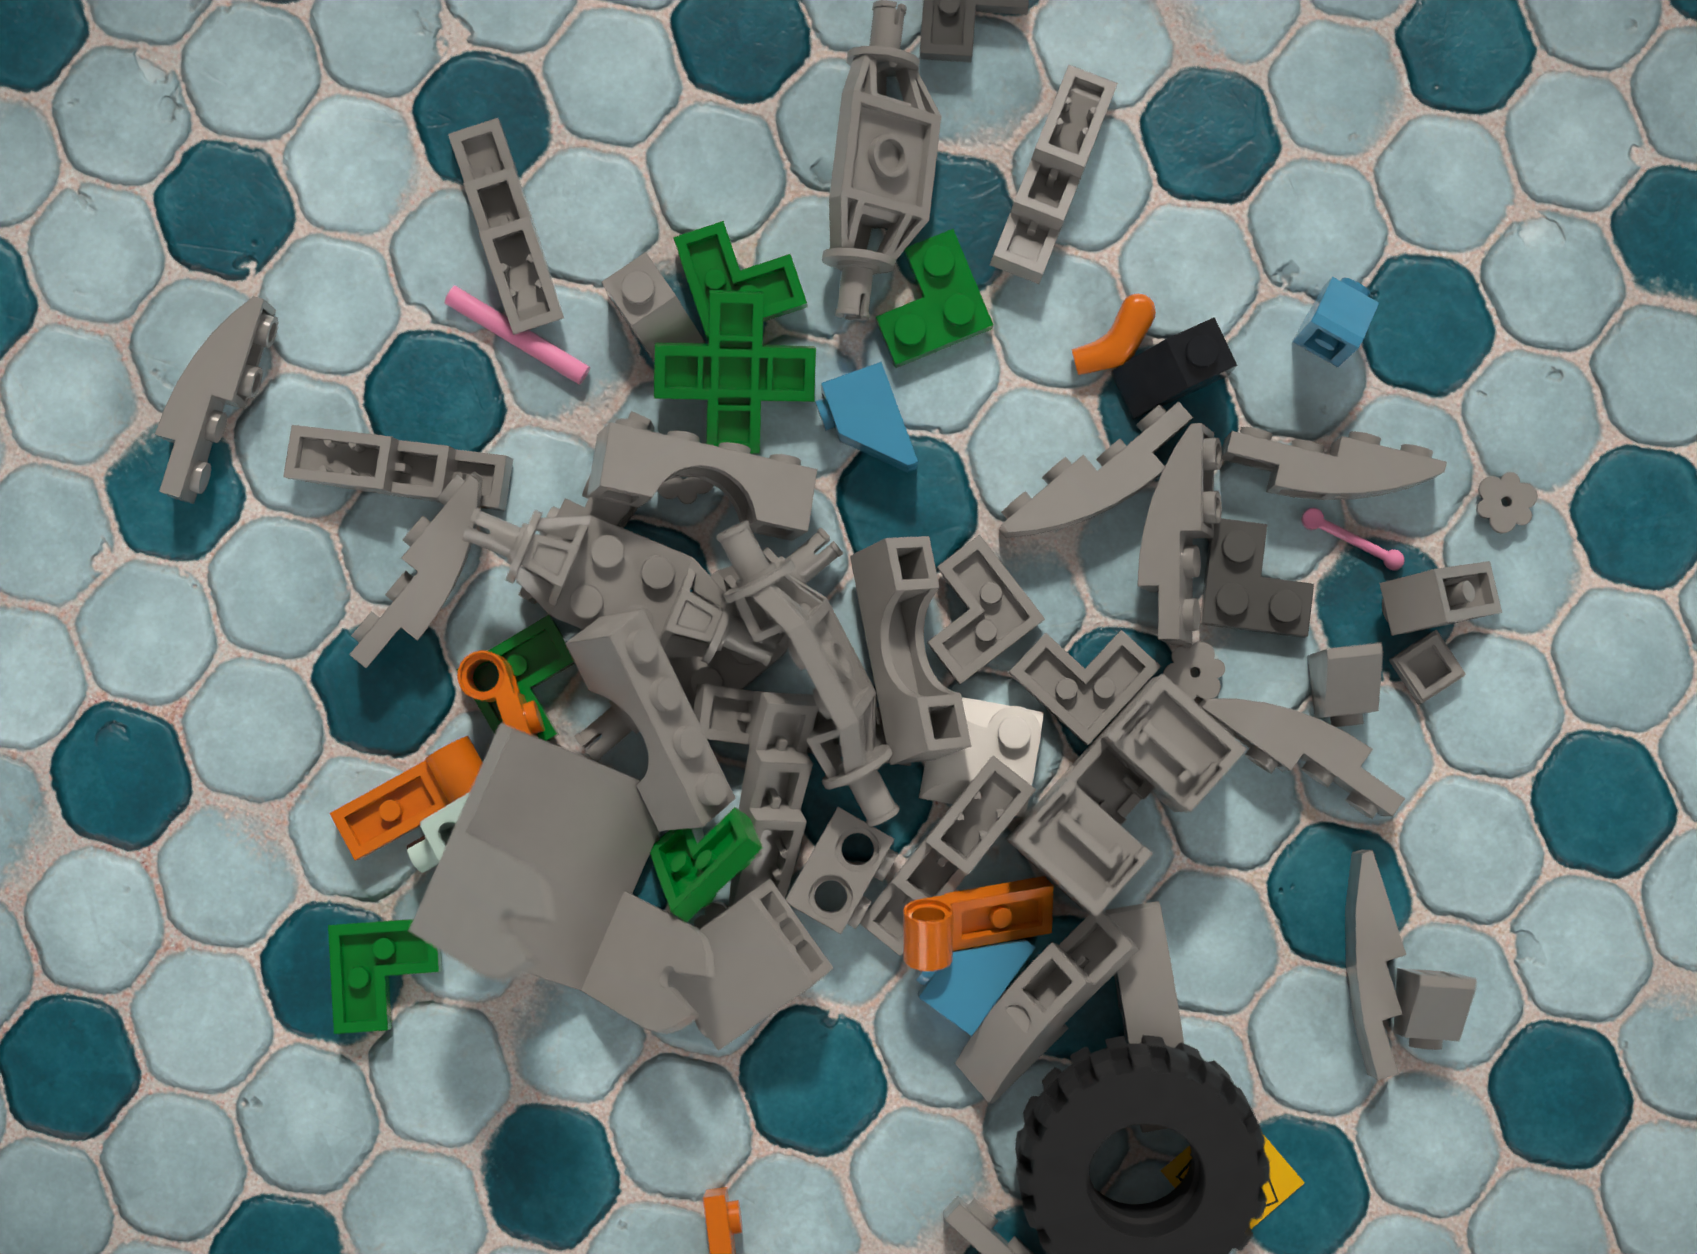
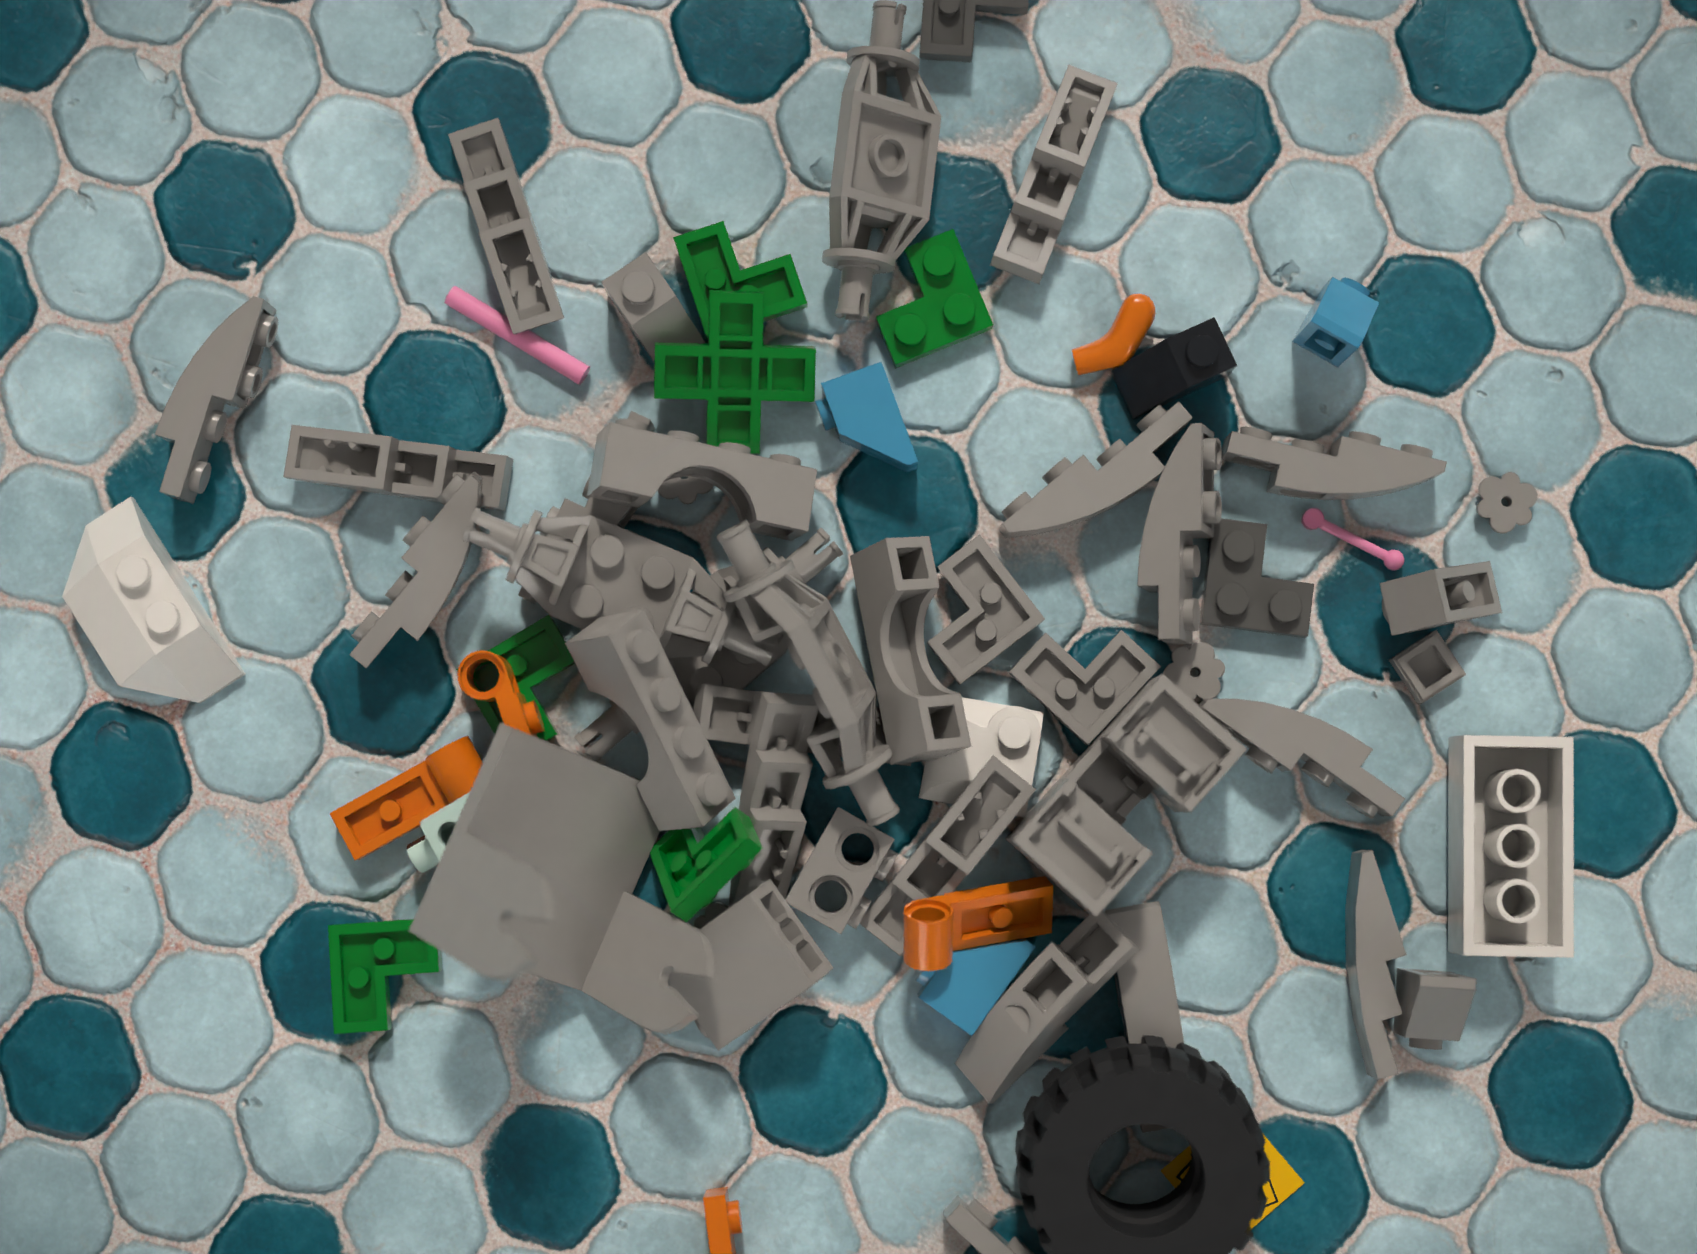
(144, 611): none -> white wedge
(1346, 682): light grey slope -> none
(1511, 846): none -> white brick

